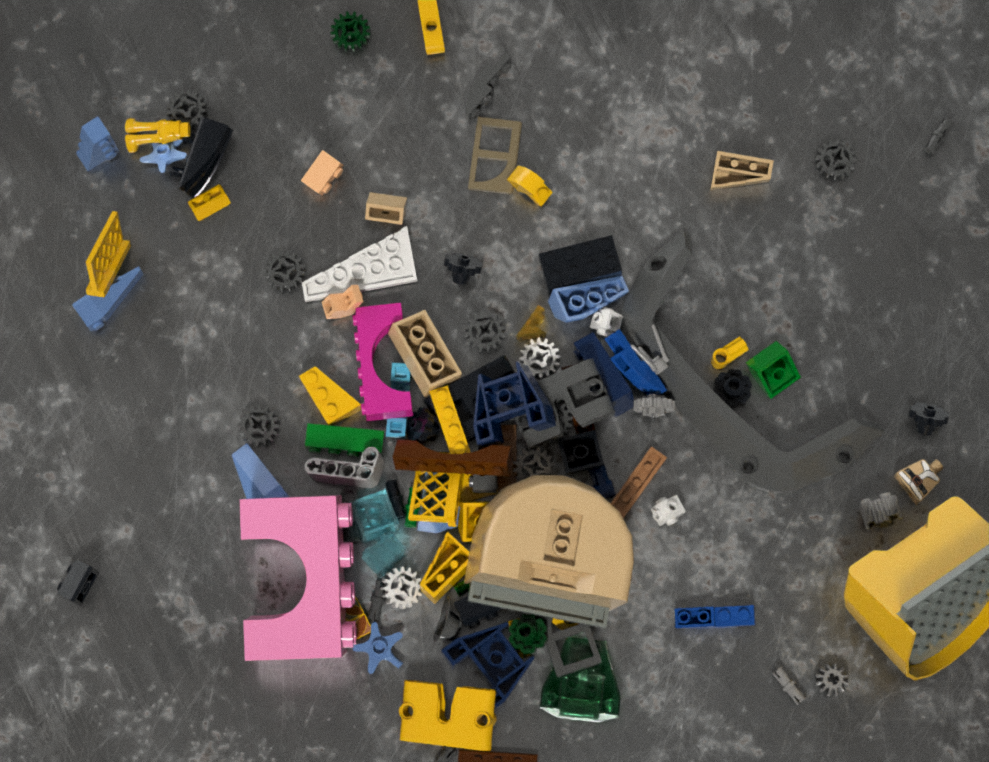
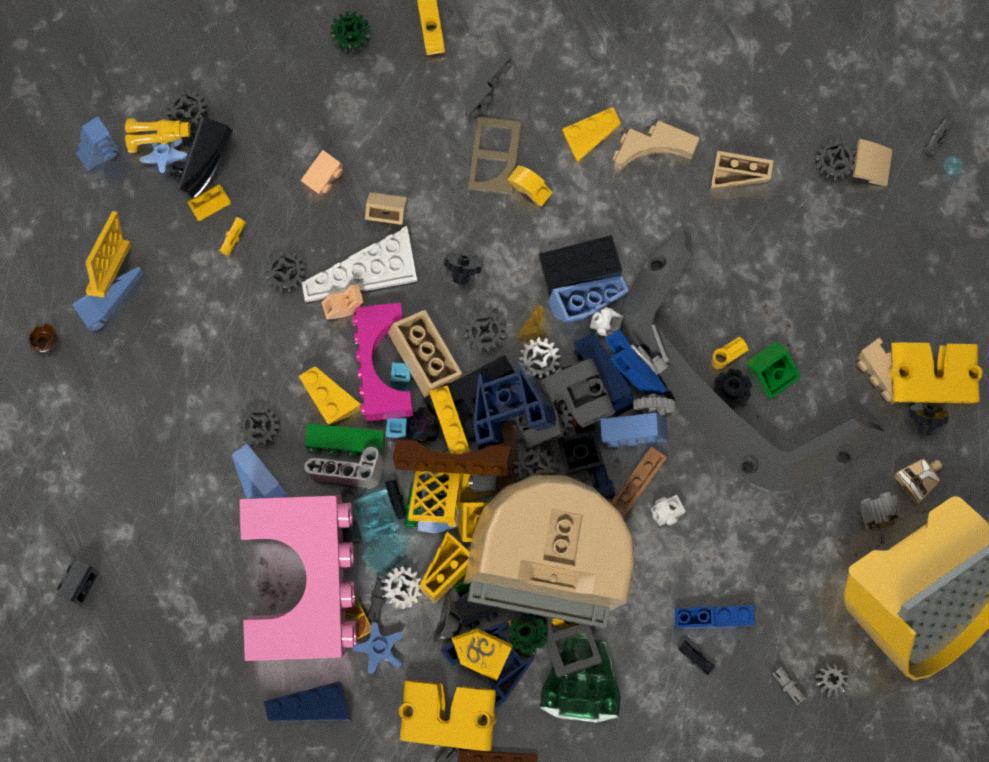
(43, 338): none -> reddish brown hair
(232, 236): none -> yellow pin
(311, 705): none -> dark blue wedge
(482, 652): none -> yellow tile
(588, 133): none -> yellow wing
(634, 429): none -> medium blue wedge
(663, 139): none -> tan arch
(696, 658): none -> black pin
(872, 162): none -> tan slope
(877, 365): none -> tan wedge
(918, 377): none -> yellow connector
(952, 165): none -> clear light blue plate

